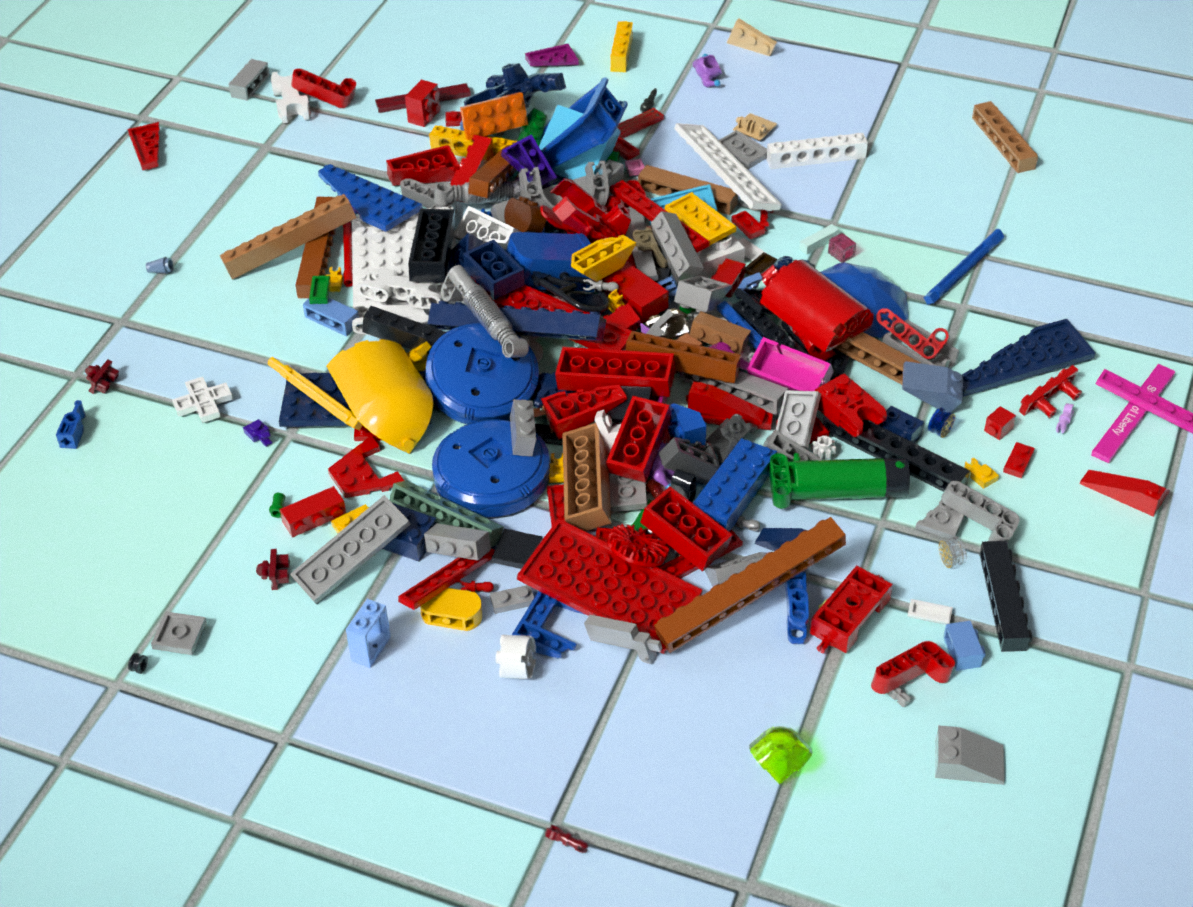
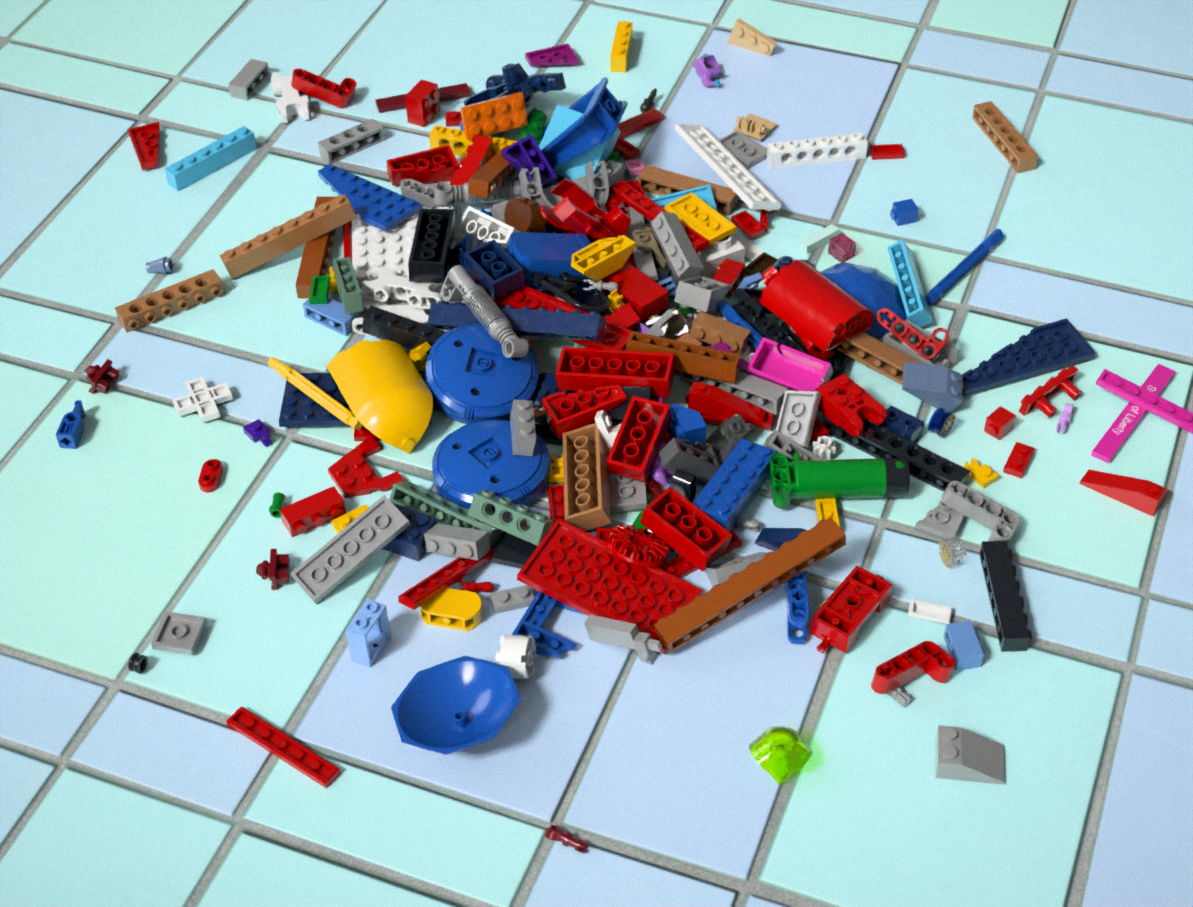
(169, 300): none -> medium nougat brick
(210, 158): none -> medium azure brick
(210, 475): none -> red plate
(284, 747): none -> red tile
(347, 285): none -> sand green brick
(351, 141): none -> light grey brick
(455, 705): none -> blue piece
(482, 510): none -> sand green brick
(826, 508): none -> yellow plate
(887, 151): none -> red tile
(904, 212): none -> blue brick
(909, 284): none -> medium azure brick

